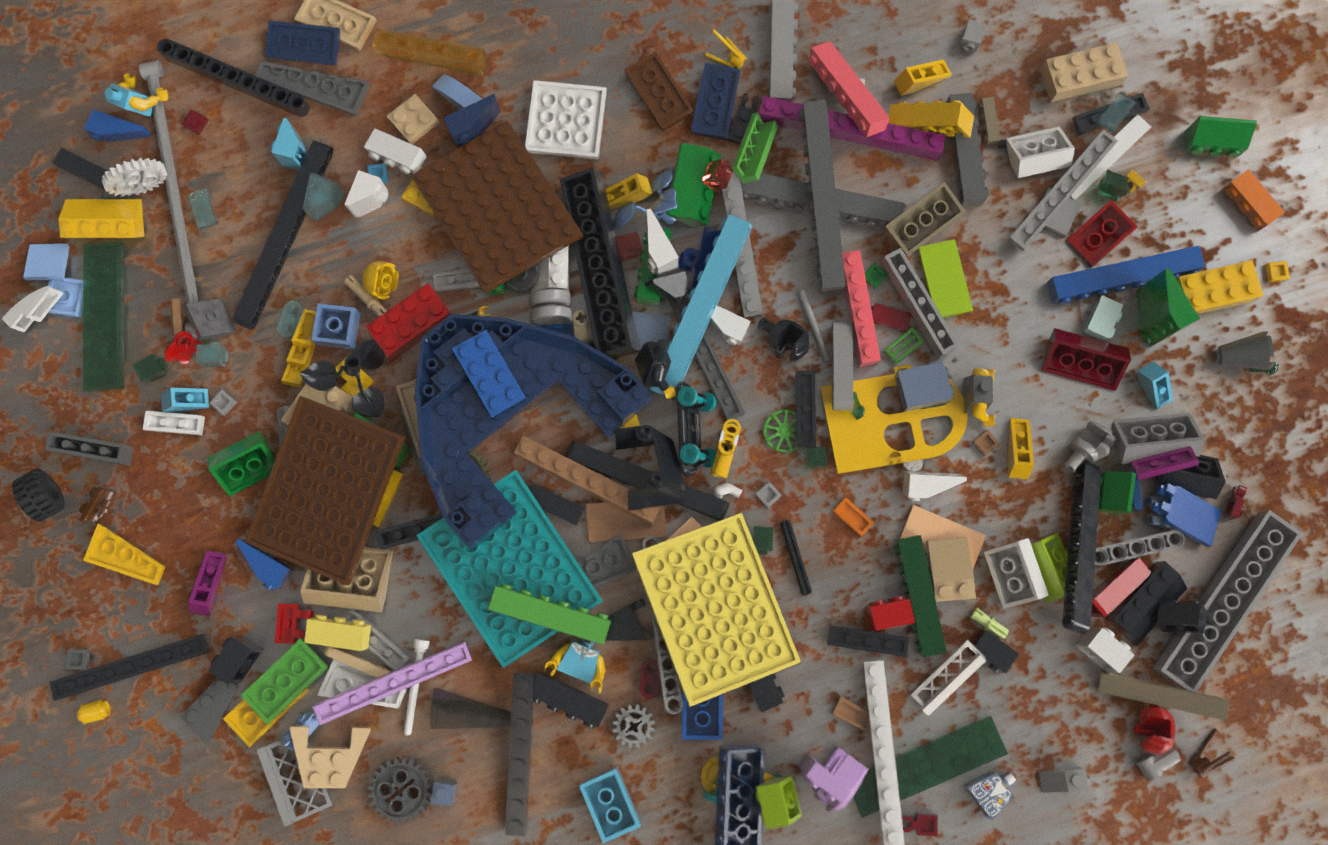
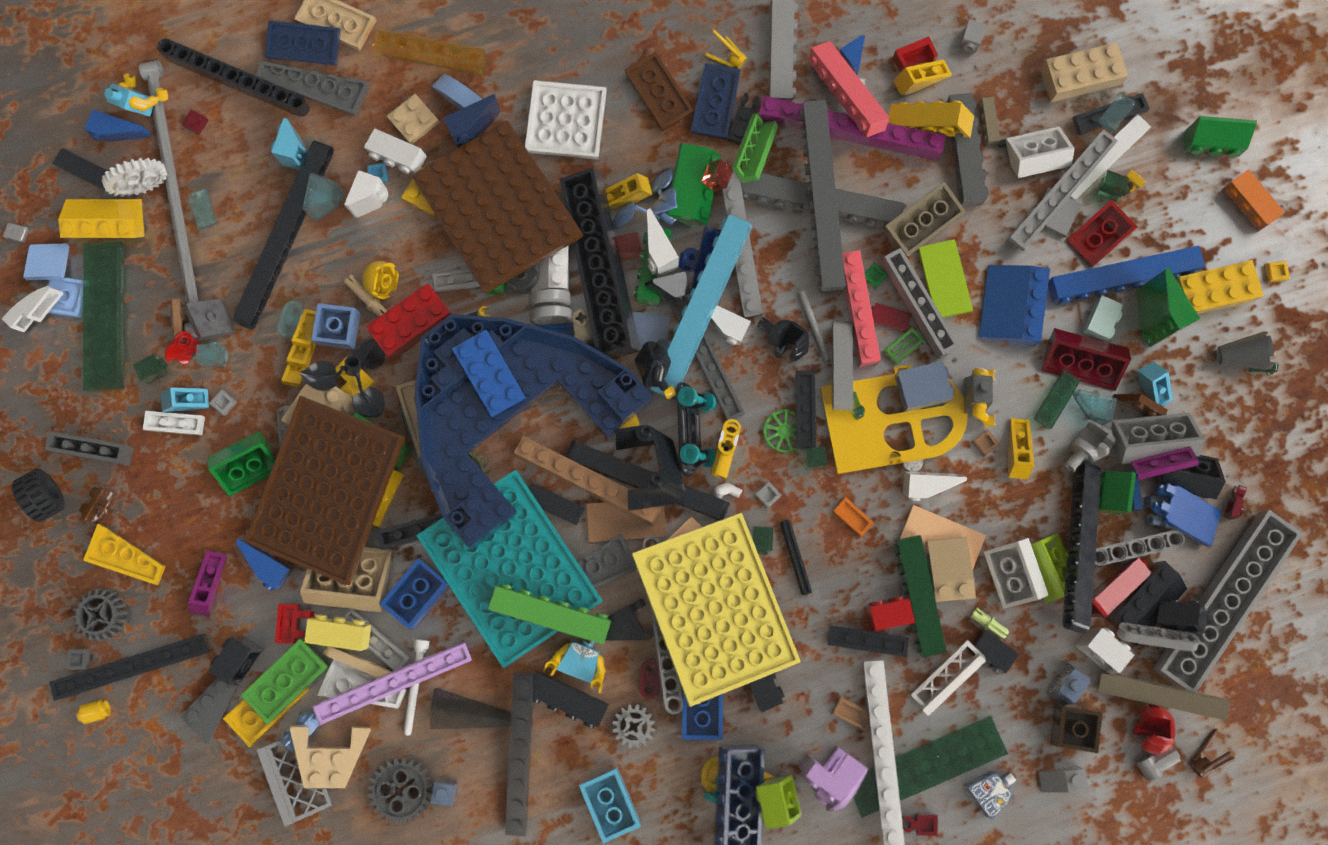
(15, 232): none -> flat silver piece
(85, 609): none -> dark grey gear
(415, 594): none -> blue brick
(852, 53): none -> blue slope
(915, 54): none -> red panel
(1014, 304): none -> blue slope
(1056, 400): none -> clear green plate
(1069, 684): none -> sand blue torso
(1076, 728): none -> dark brown brick
(1096, 406): none -> clear light blue slope
(1141, 404): none -> reddish brown wing
(1158, 637): none -> light grey beam

